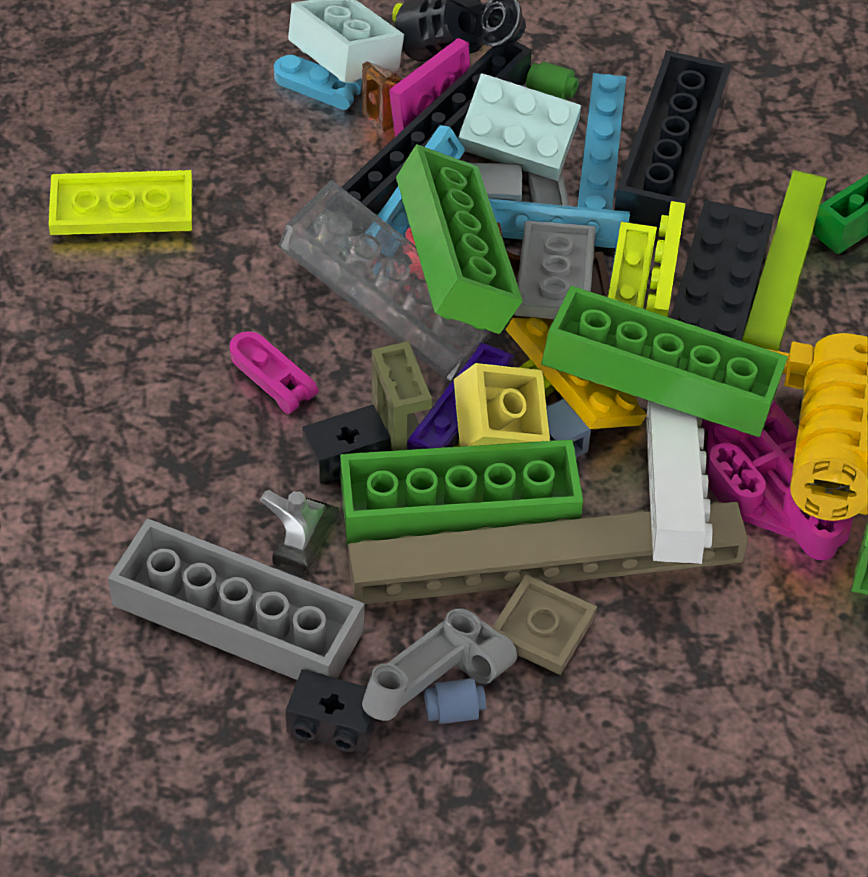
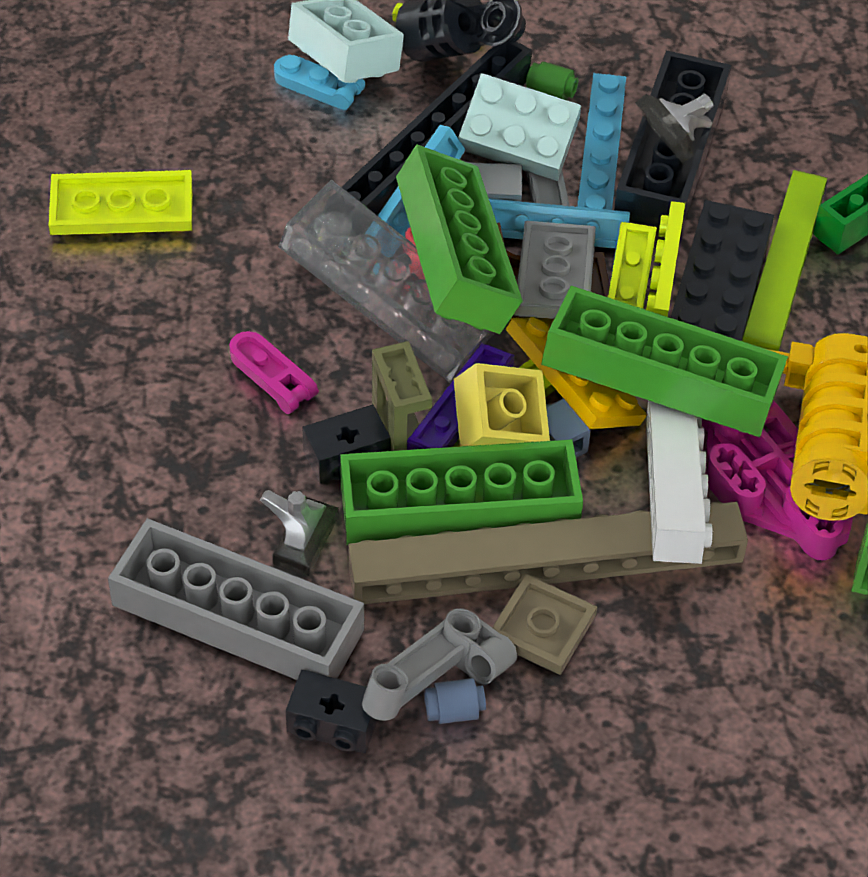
(376, 95): clear orange slope -> none
(427, 83): dark pink plate -> none
(676, 122): none -> piece

